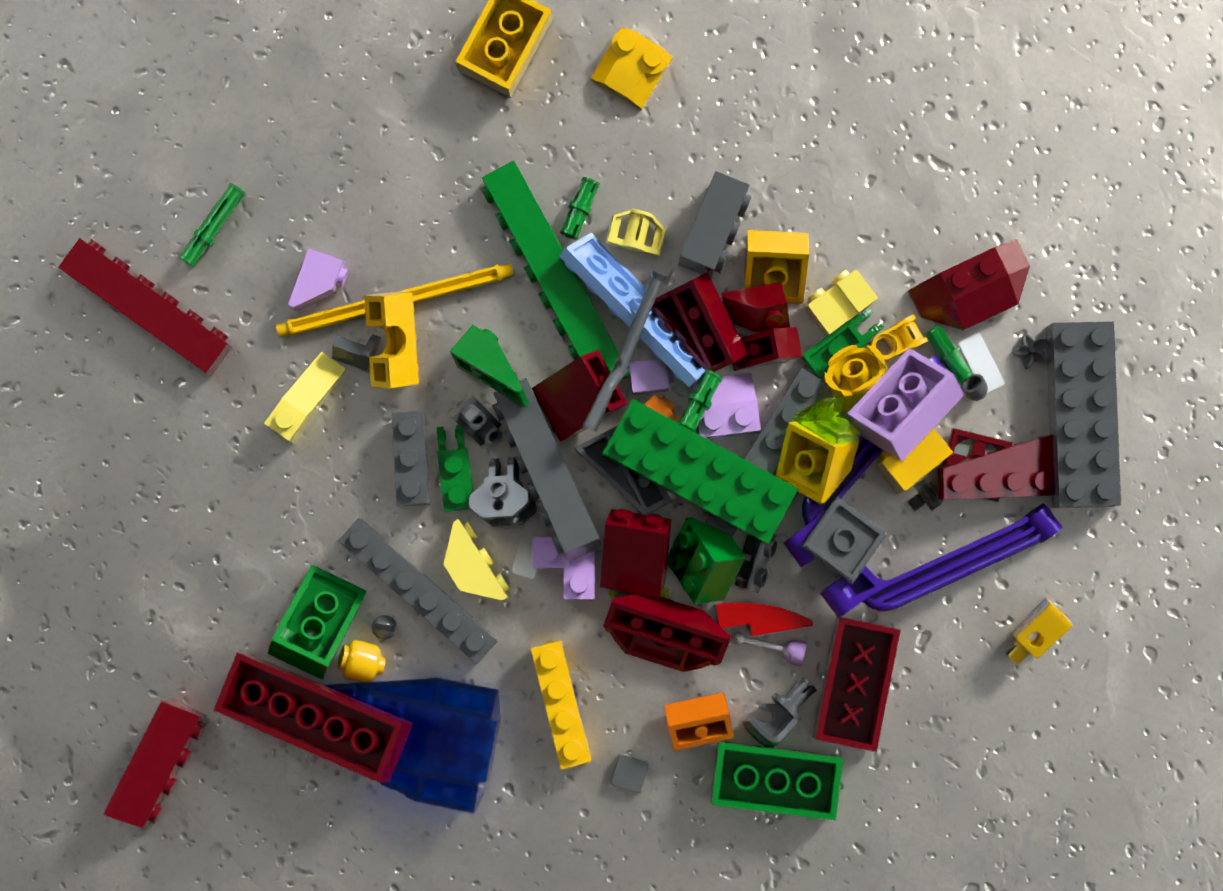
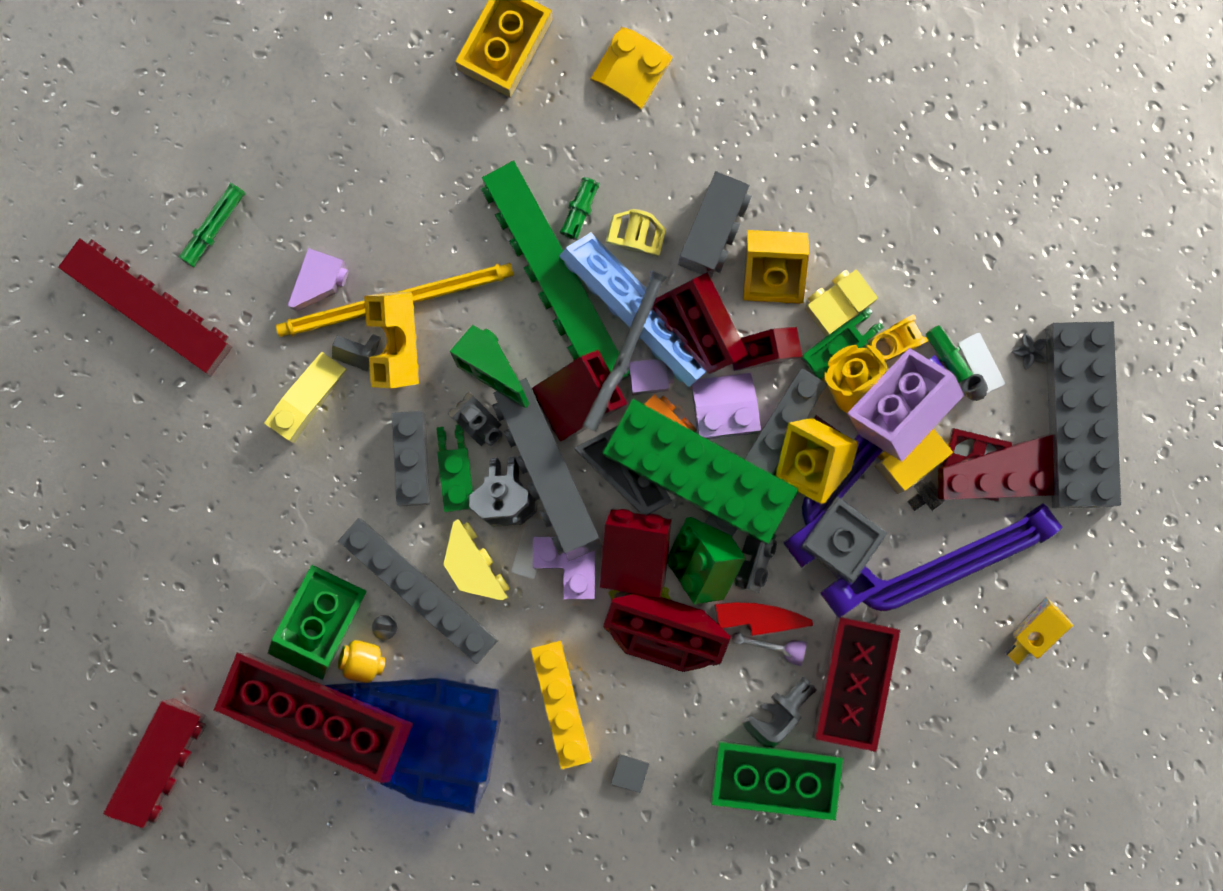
(699, 721): orange brick -> none
(700, 400): green pin -> none
(758, 307): dark red slope -> none
(825, 421): clear neon green slope -> none
(974, 288): dark red wedge -> none

